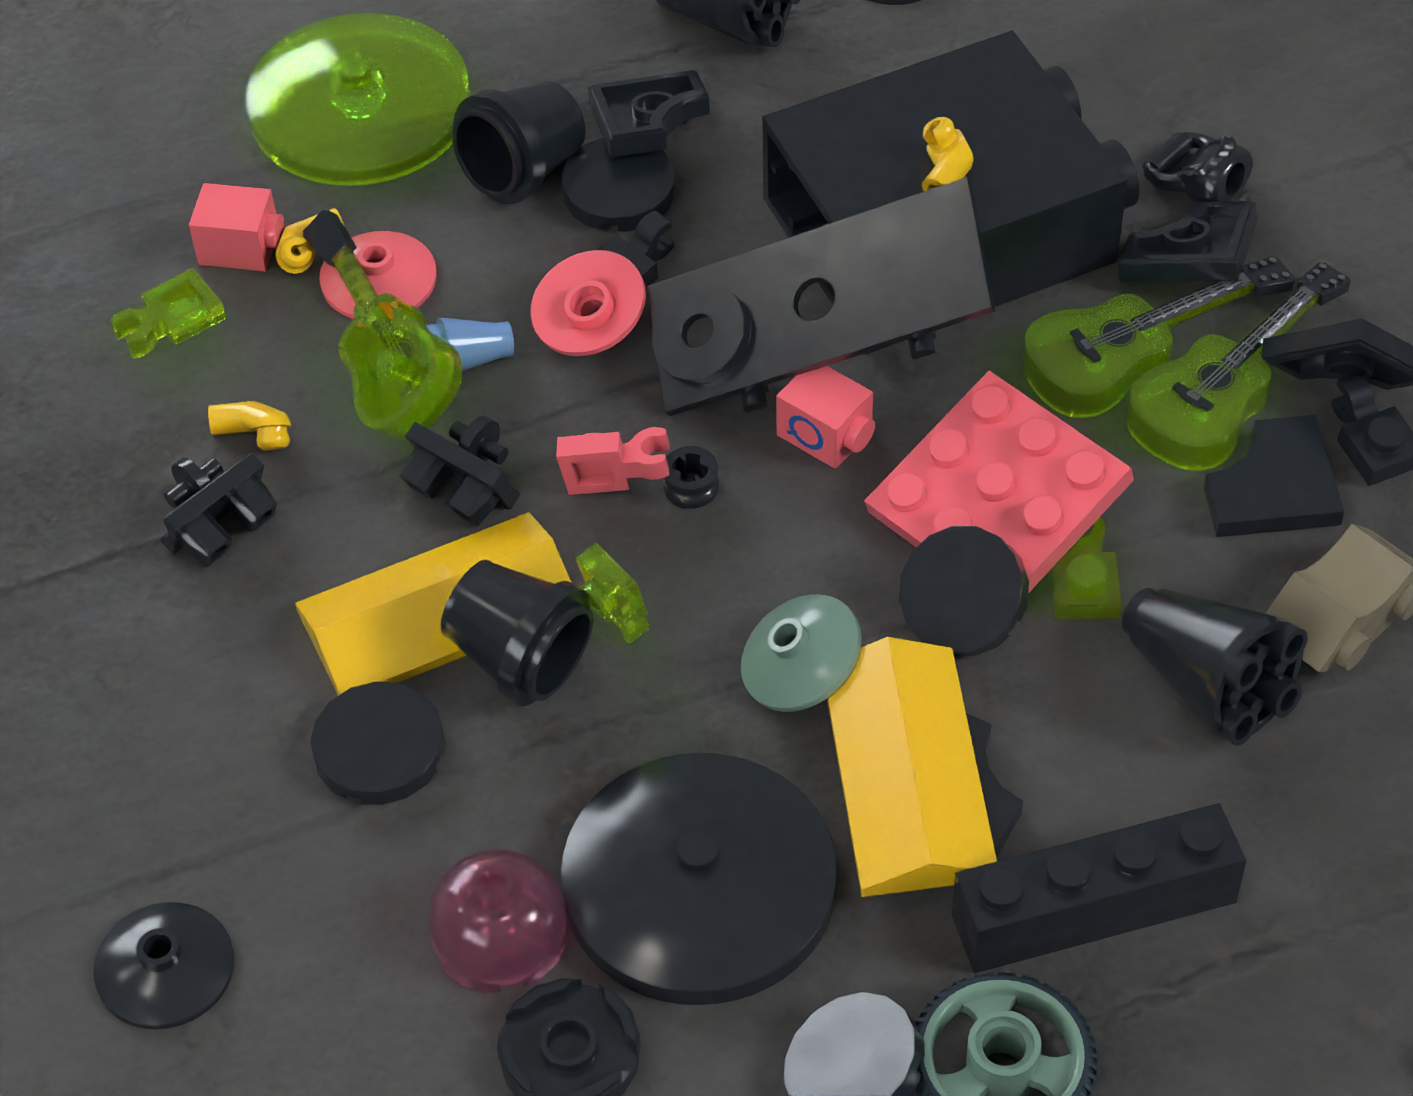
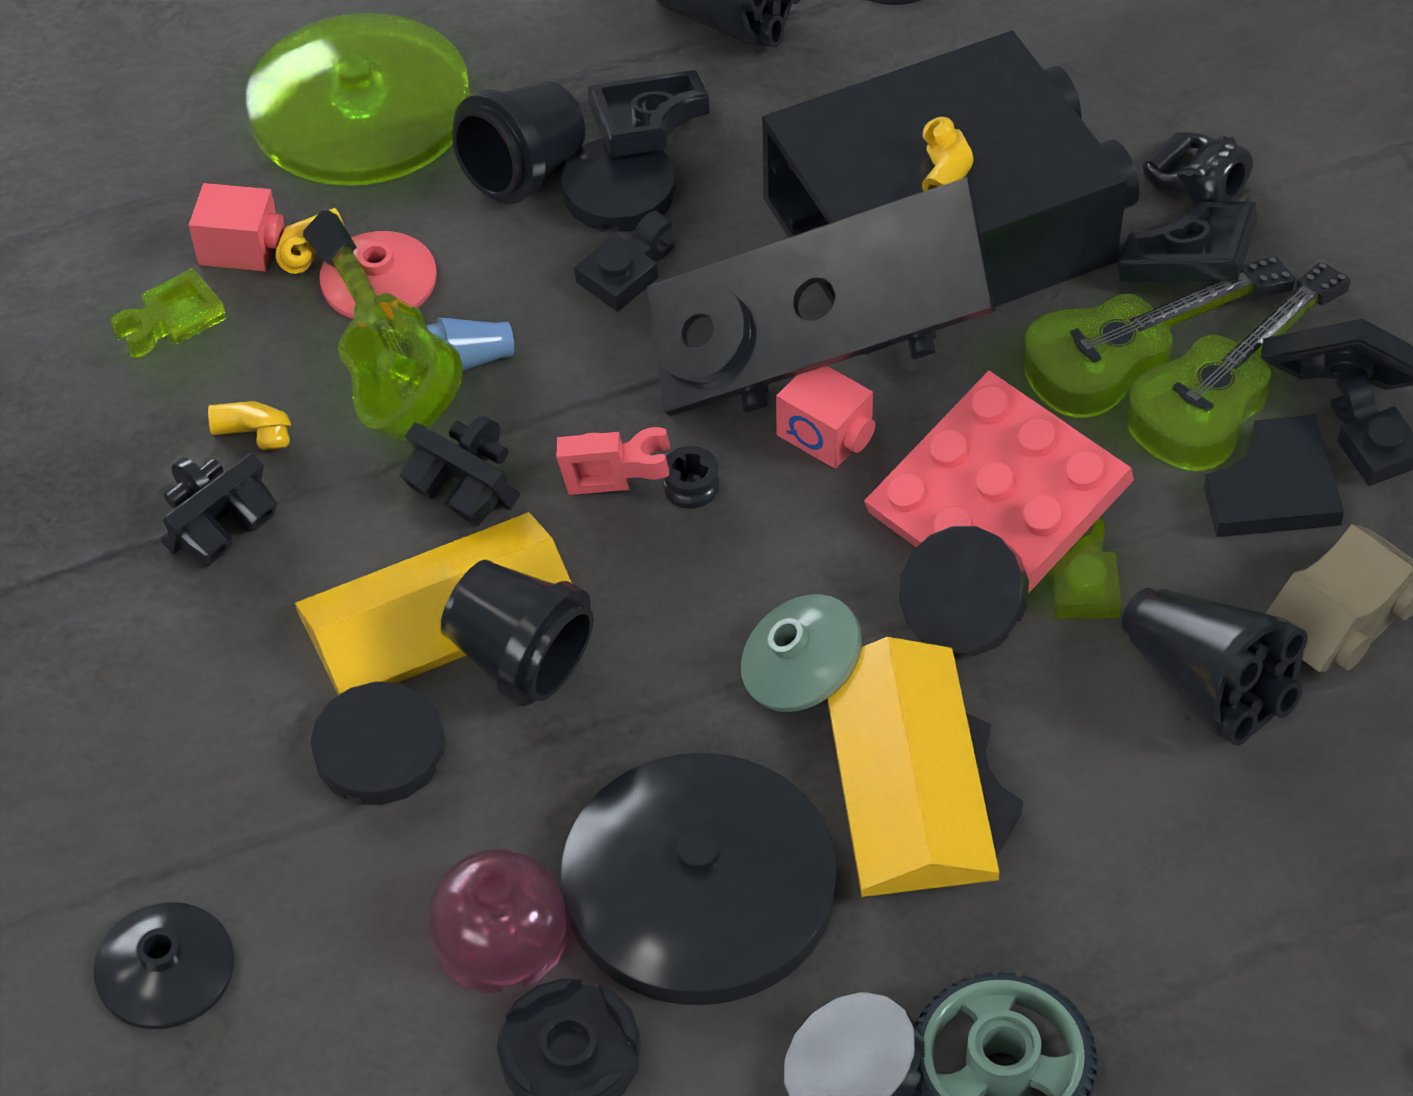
(579, 287): coral dish -> none
(613, 593): clear neon green plate -> none
(1097, 887): black brick -> none

